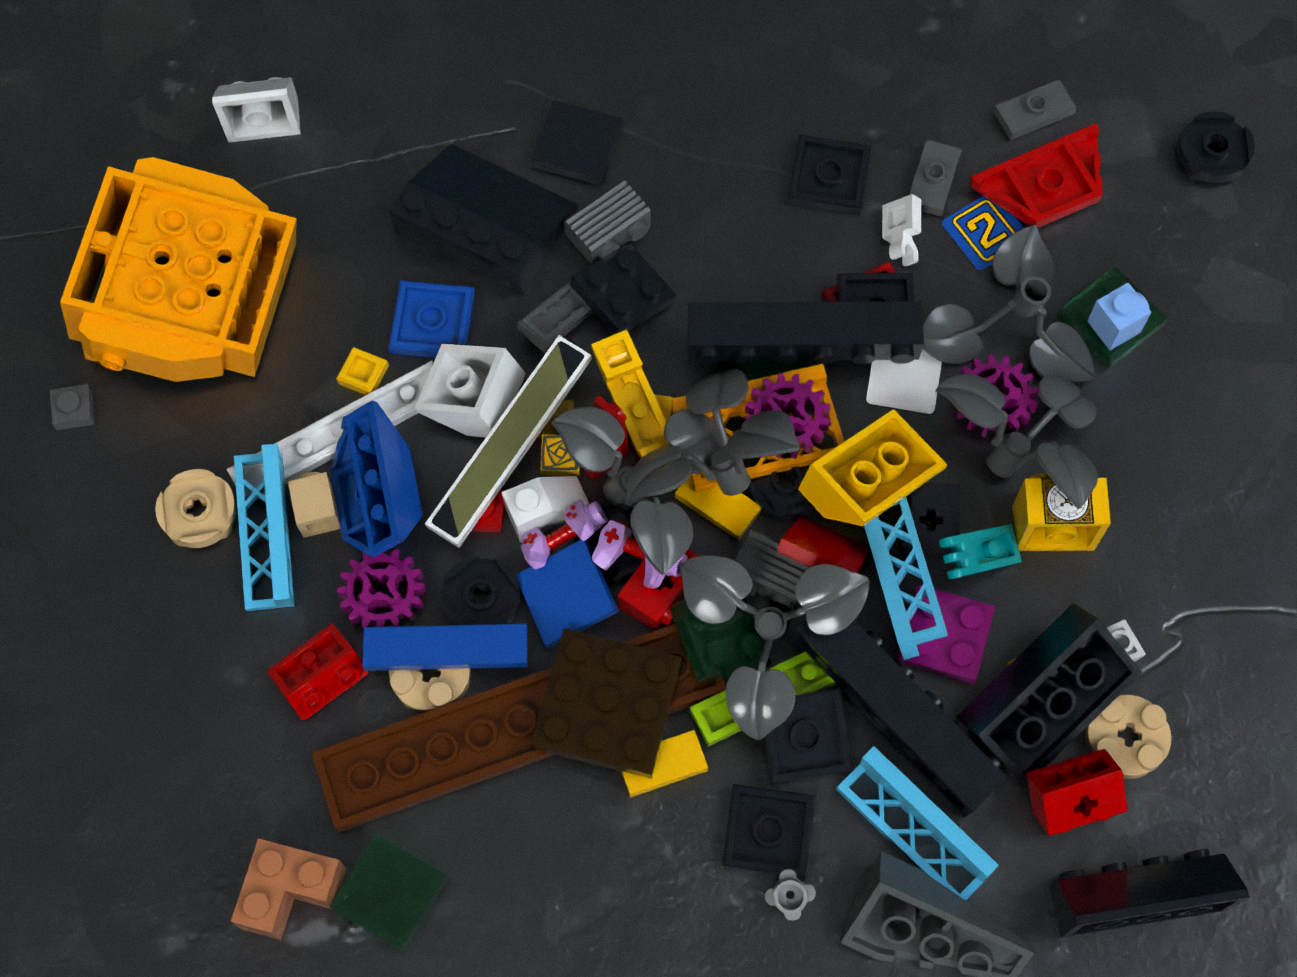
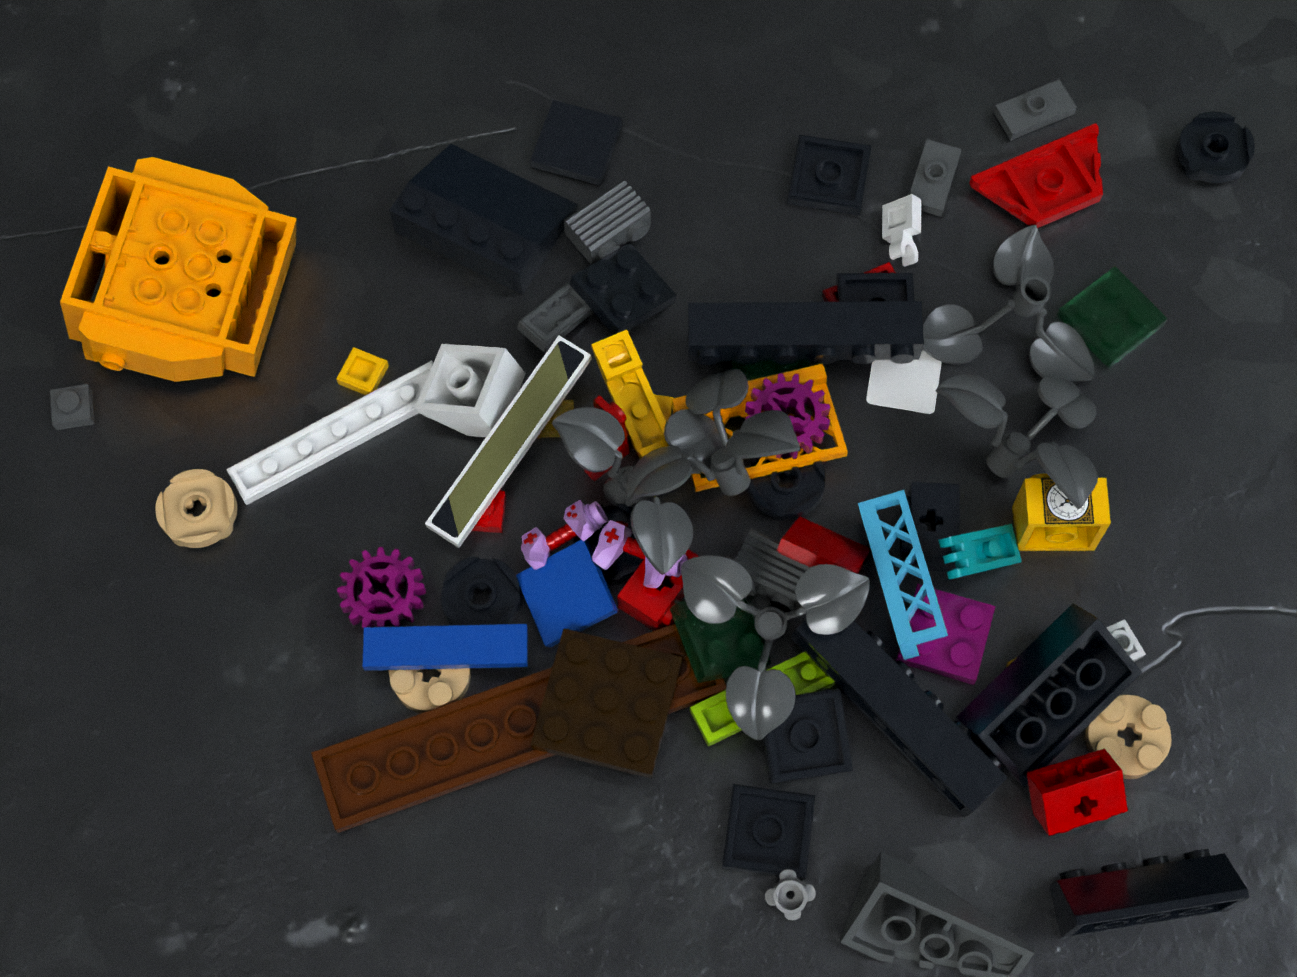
(257, 109): white slope -> none
(277, 529): medium azure fence -> none
(277, 878): nougat brick -> none
(314, 503): tan brick -> none
(317, 671): red bracket -> none
(374, 482): blue wedge -> none
(389, 892): clear green plate -> none
(430, 317): blue tile -> none
(541, 502): white slope -> none
(556, 459): yellow tile -> none
(677, 760): yellow tile -> none
(729, 513): yellow tile -> none
(870, 471): yellow slope -> none
(925, 813): medium azure fence -> none
(981, 230): sticker -> none
(1018, 399): magenta gear -> none
(1119, 316): light blue brick -> none

